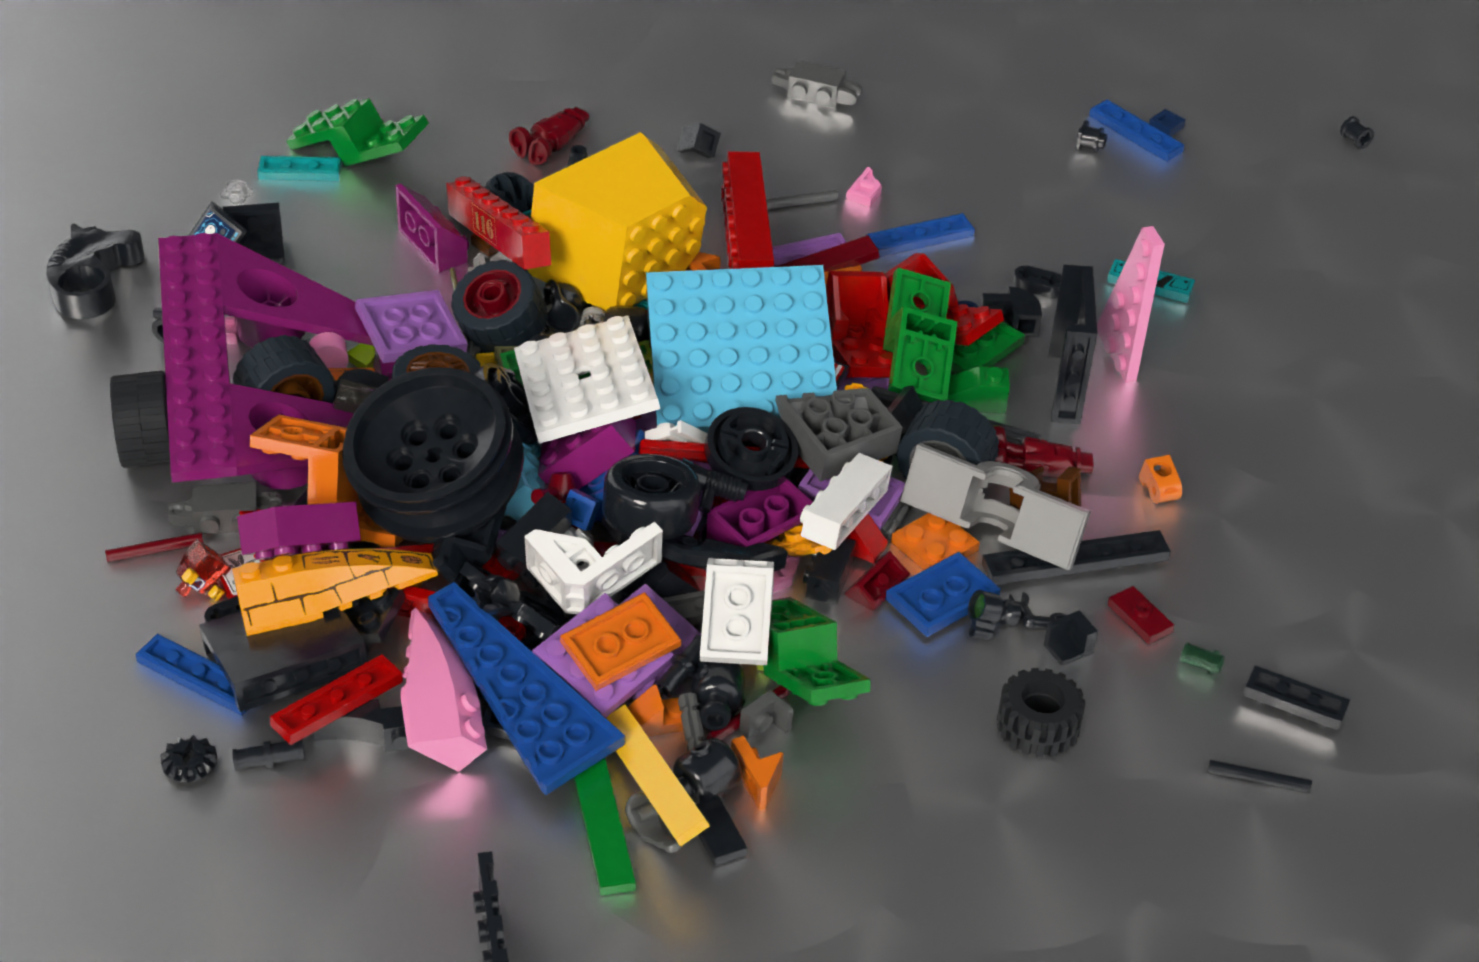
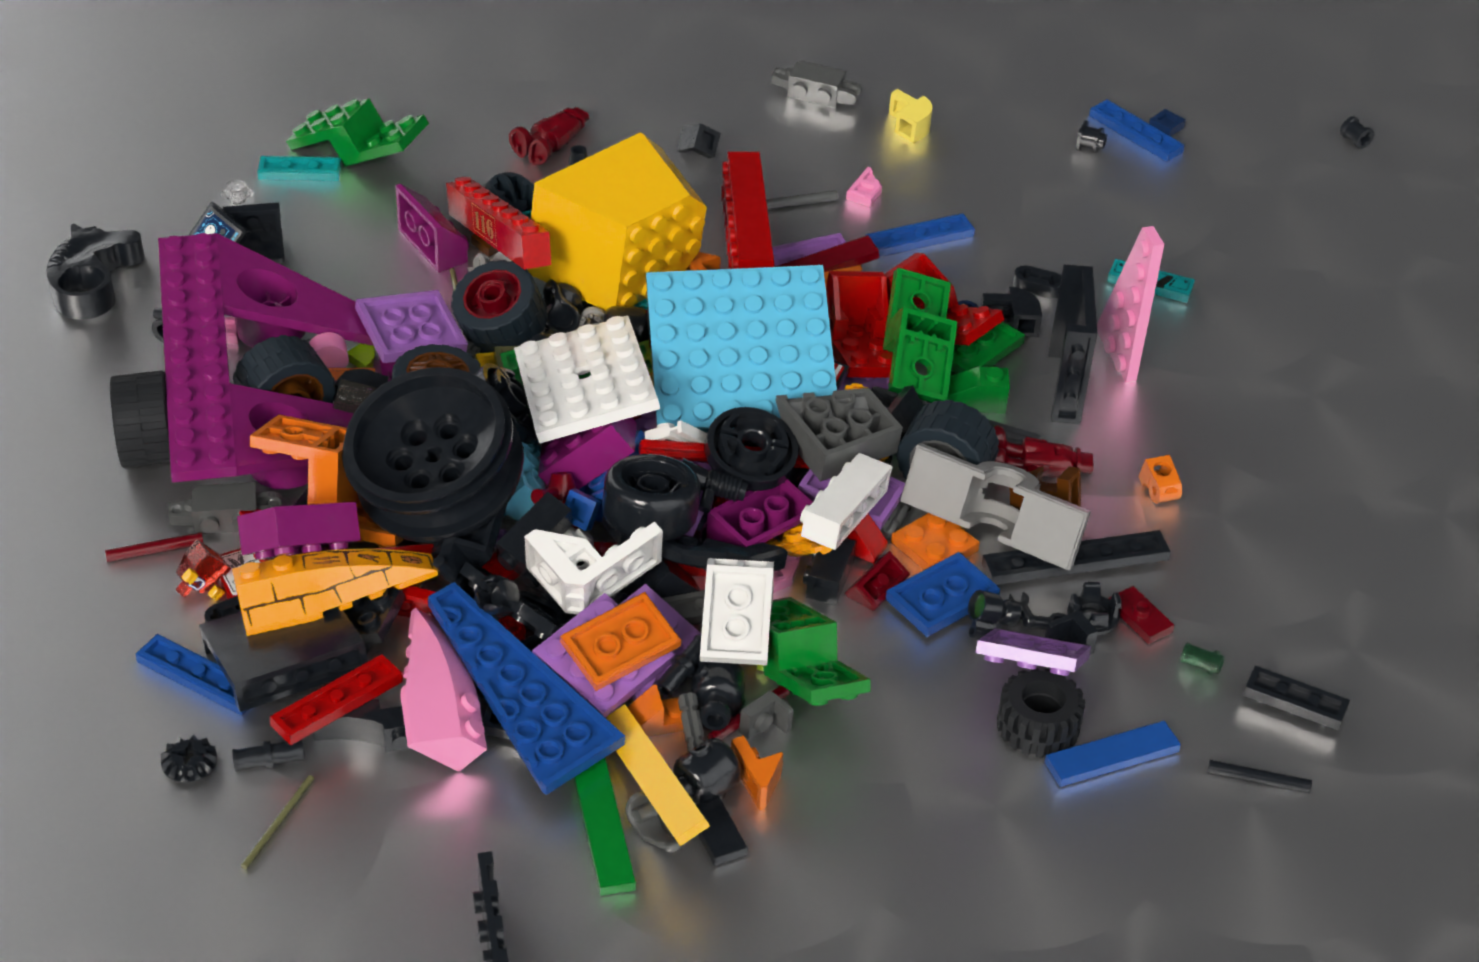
(277, 822): none -> olive axle
(911, 115): none -> light yellow brick
(1033, 651): none -> medium lavender plate
(1106, 611): none -> black piece
(1112, 753): none -> blue tile

